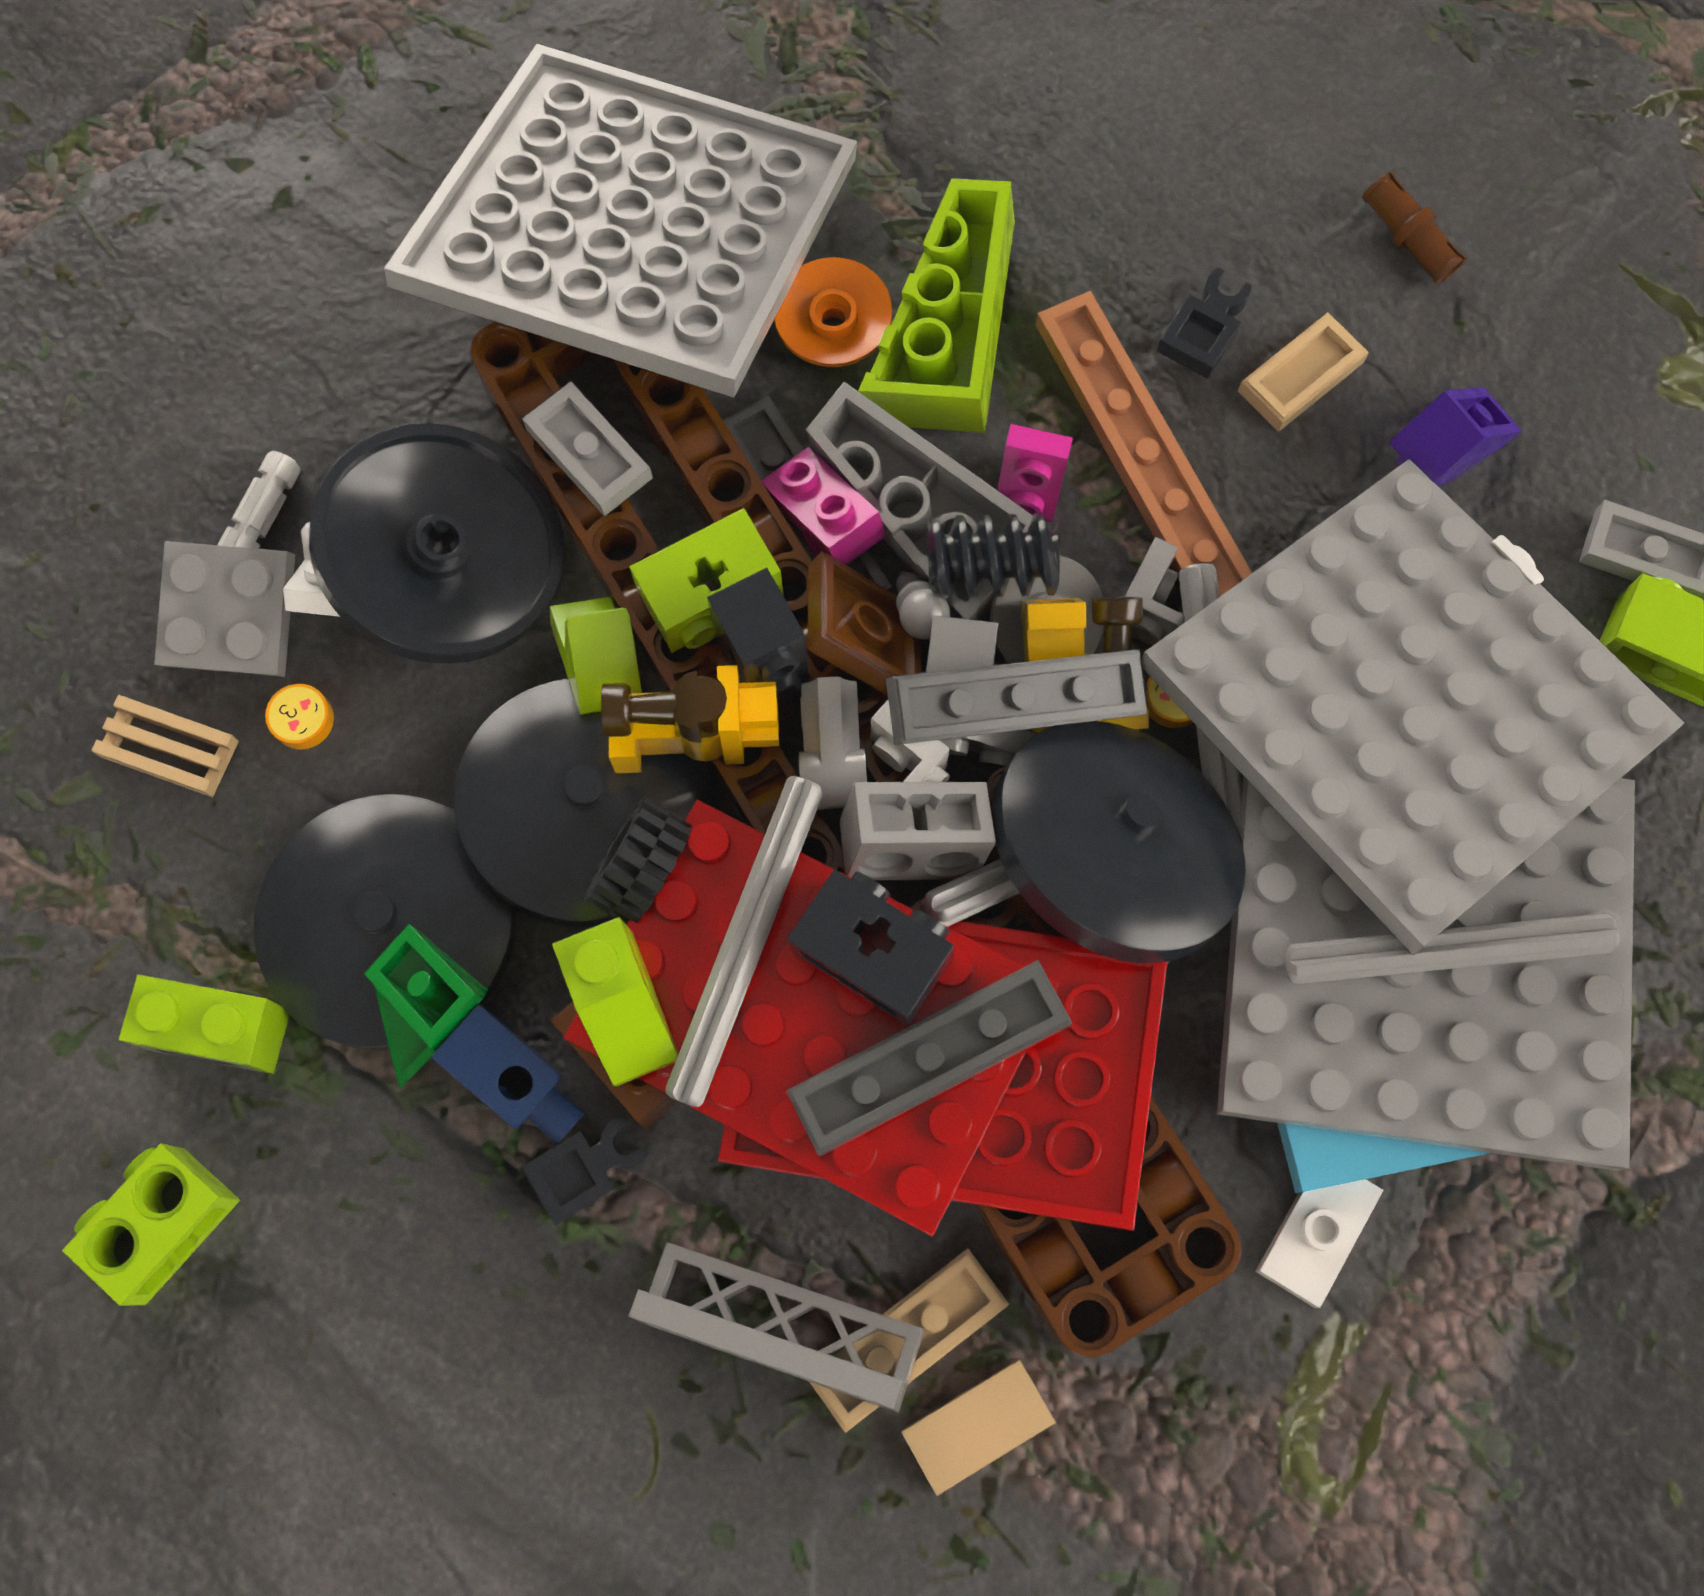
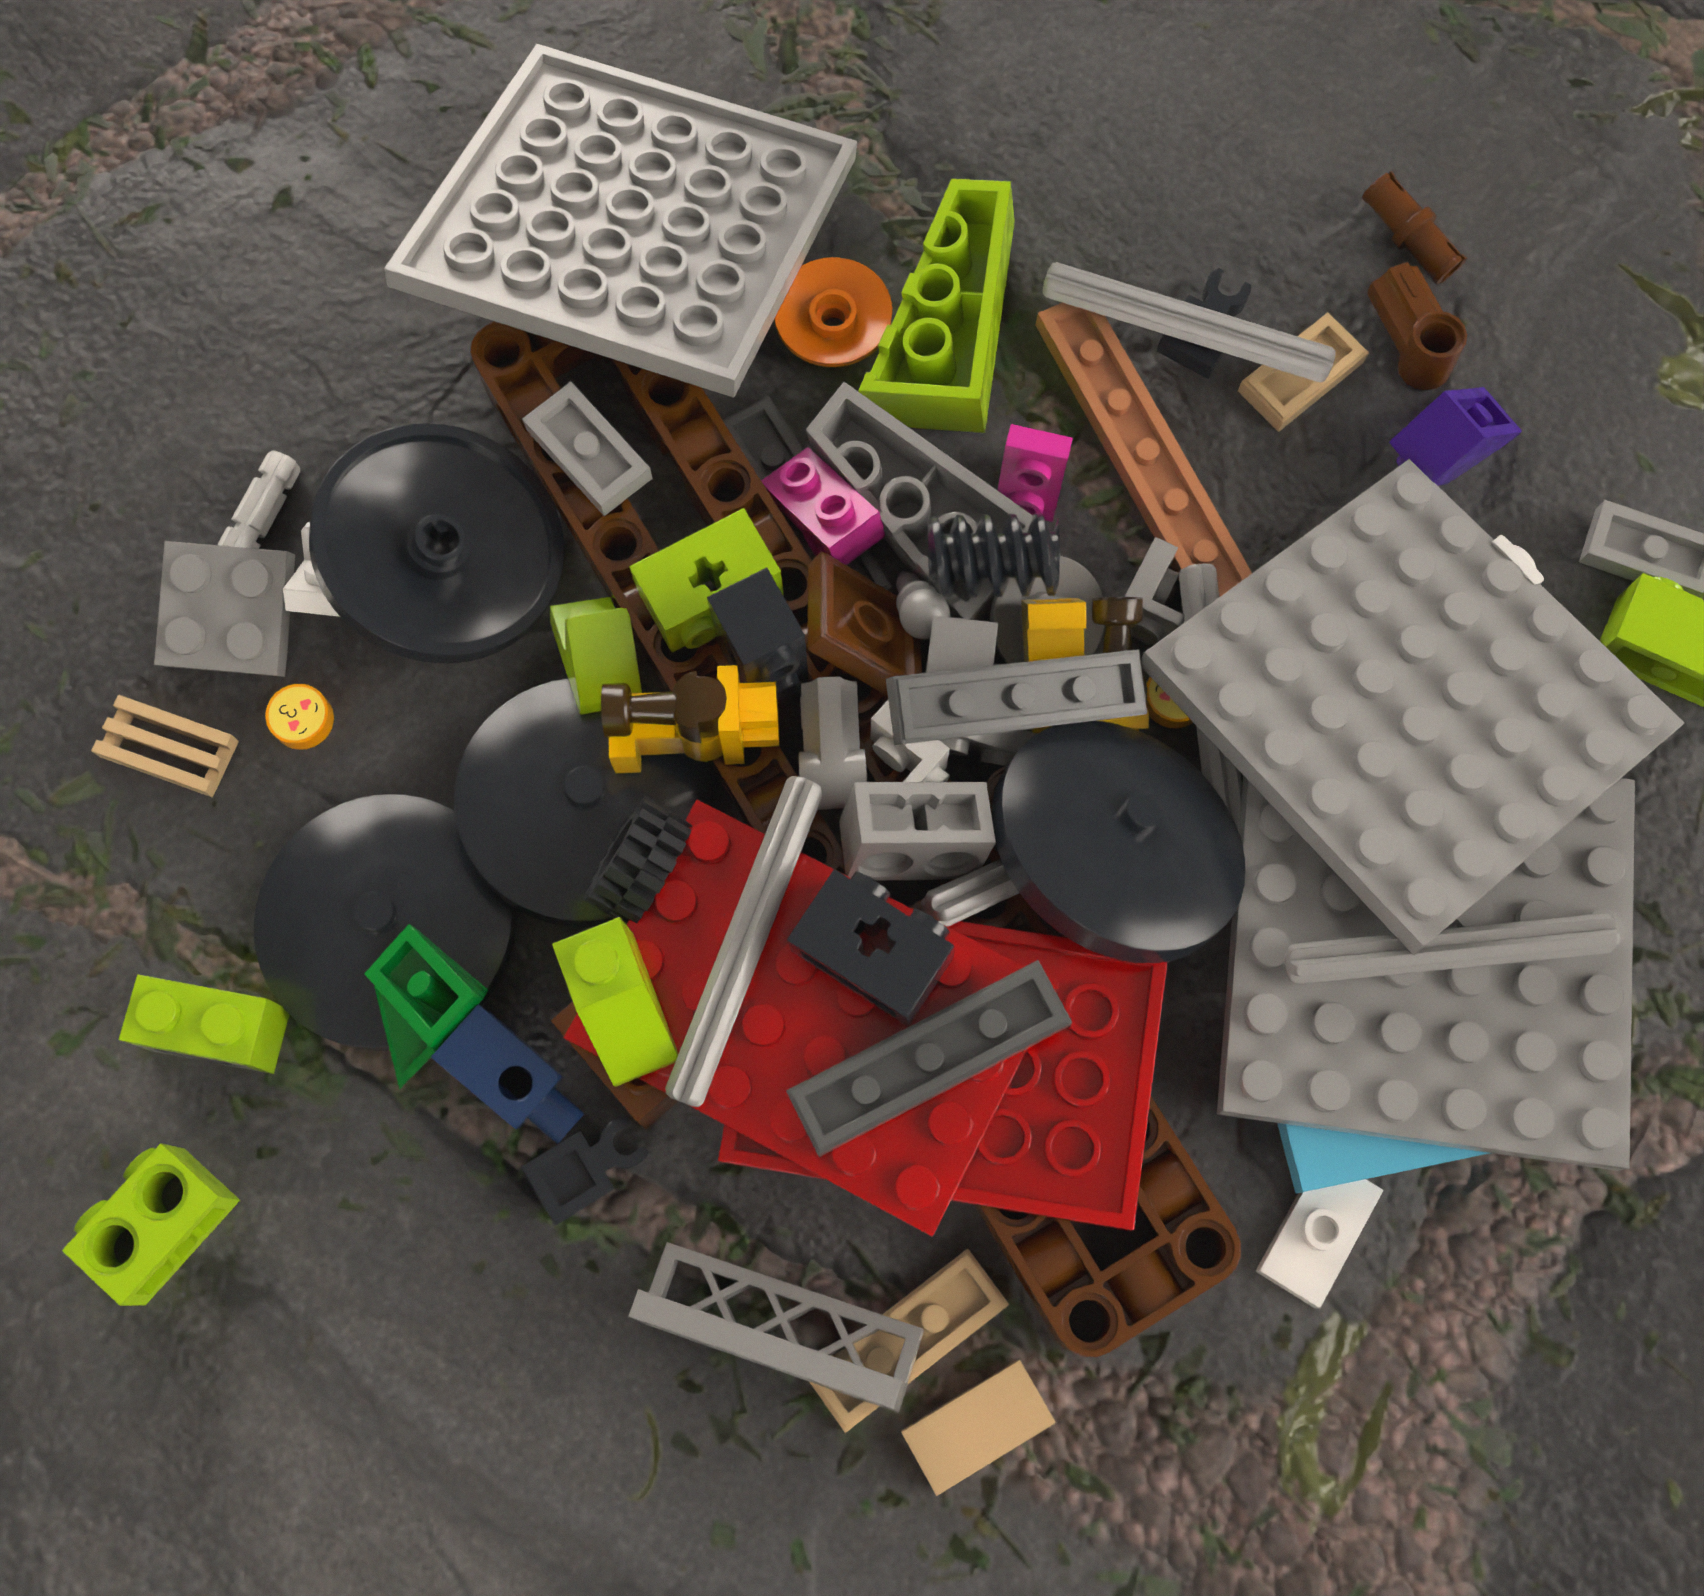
(1189, 322): none -> light grey axle
(1417, 326): none -> reddish brown piece

